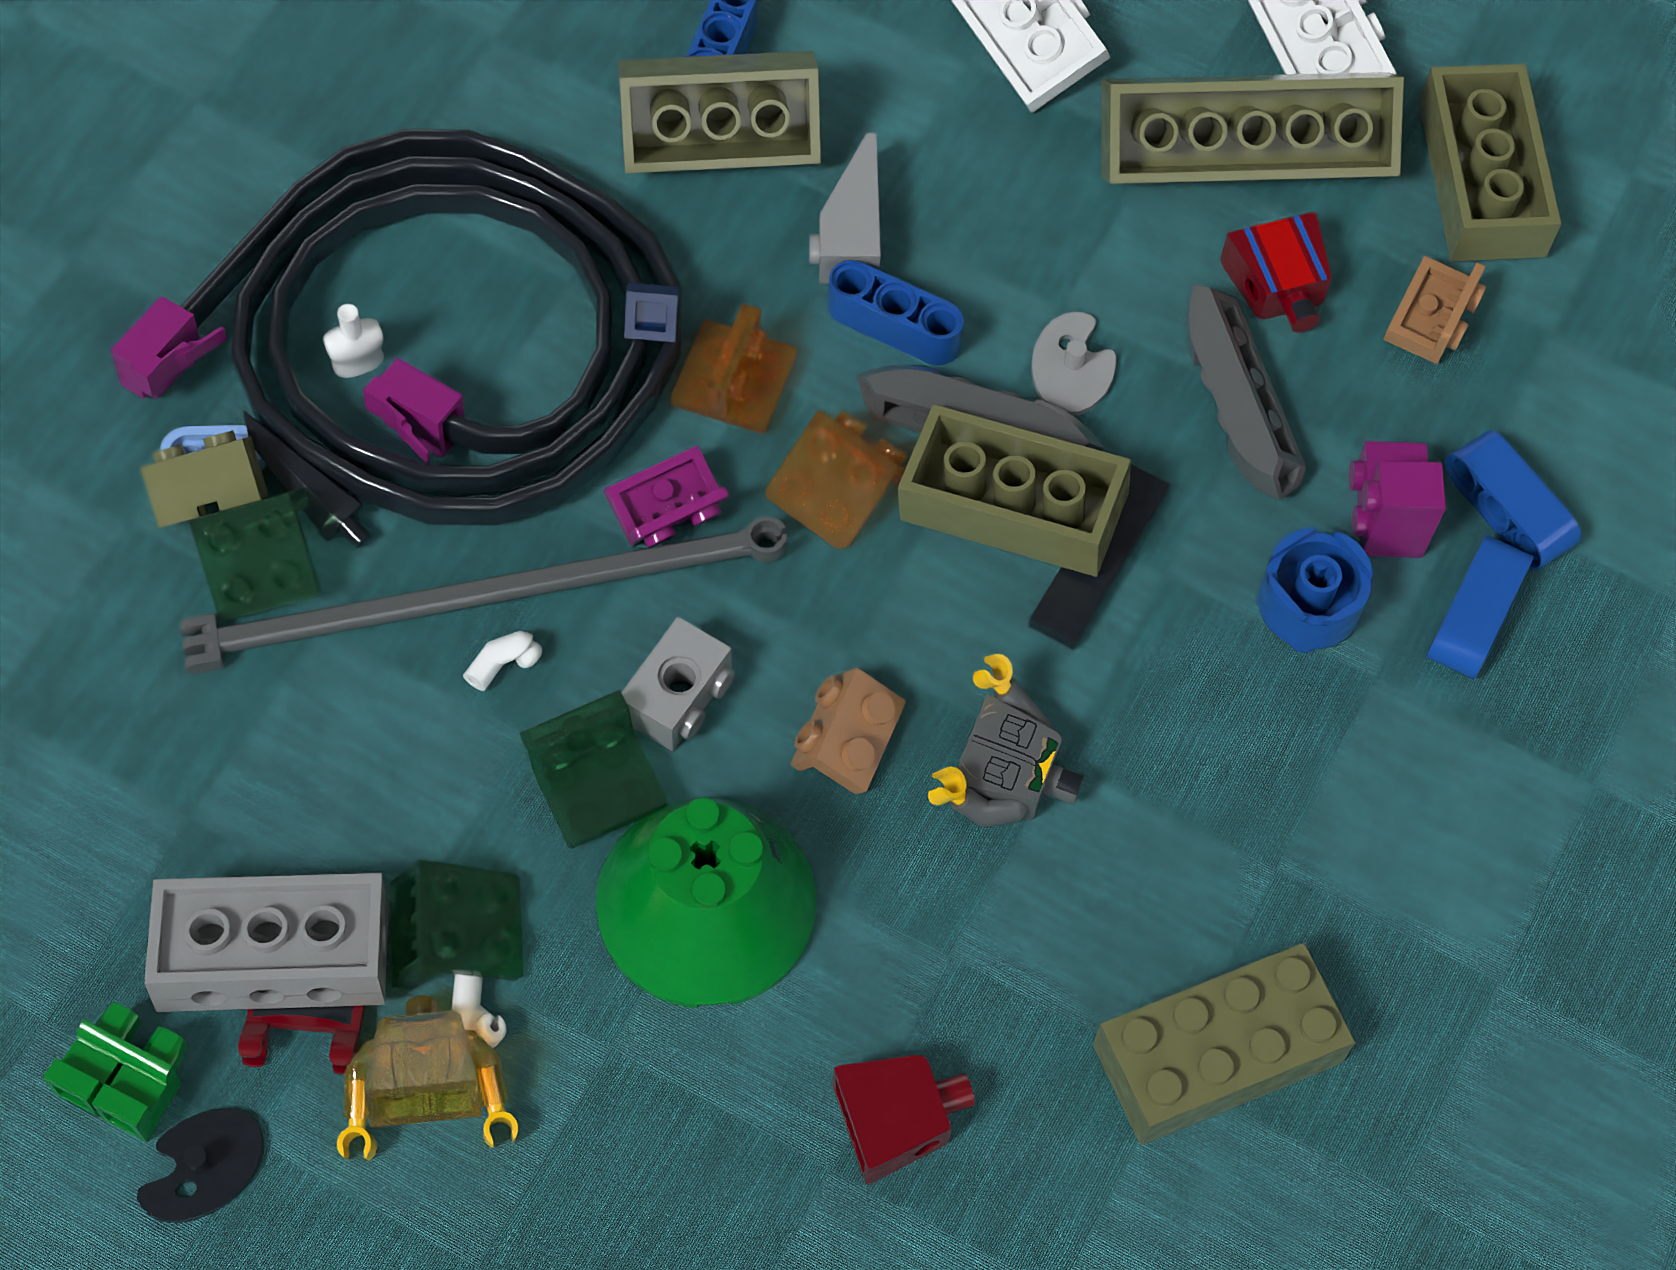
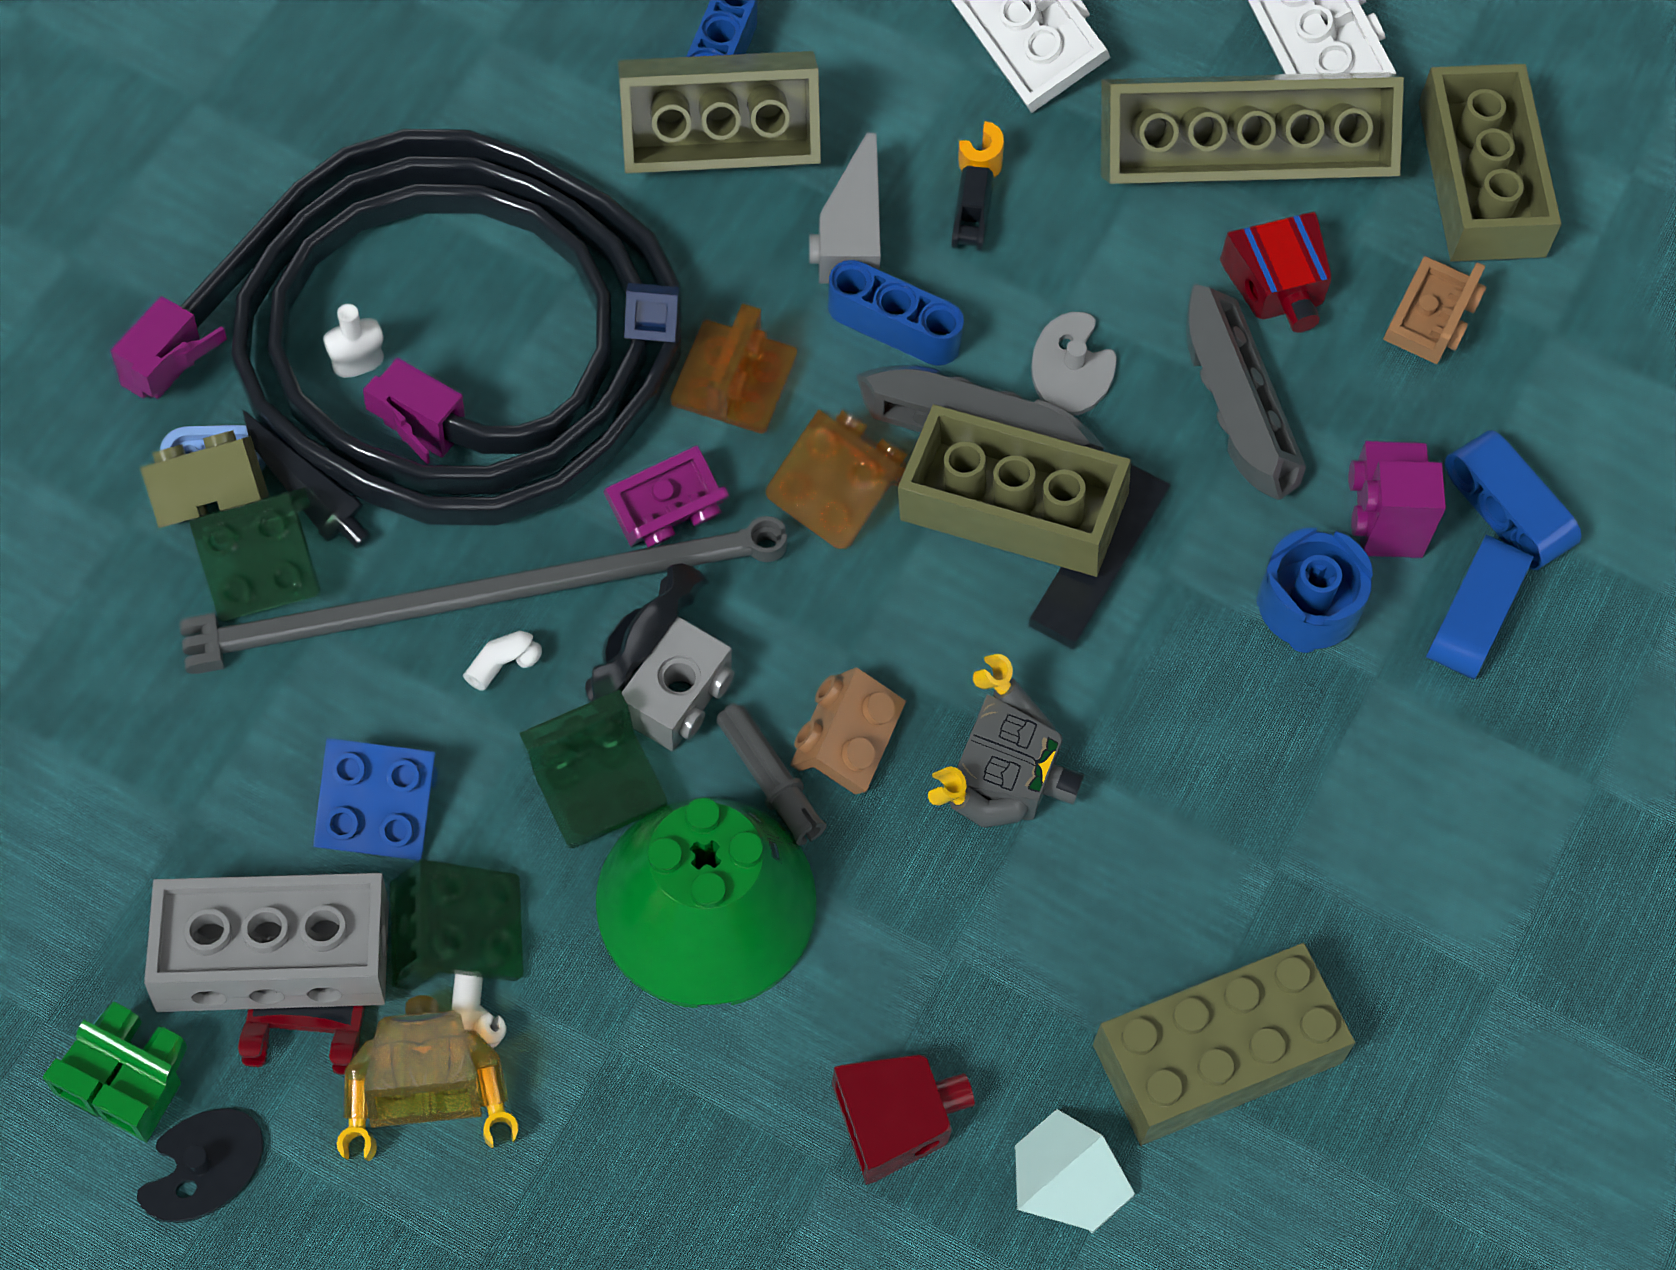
(374, 799): none -> blue hinge
(642, 630): none -> black piece
(781, 789): none -> dark grey axle
(976, 186): none -> black piece
(1069, 1174): none -> light aqua slope

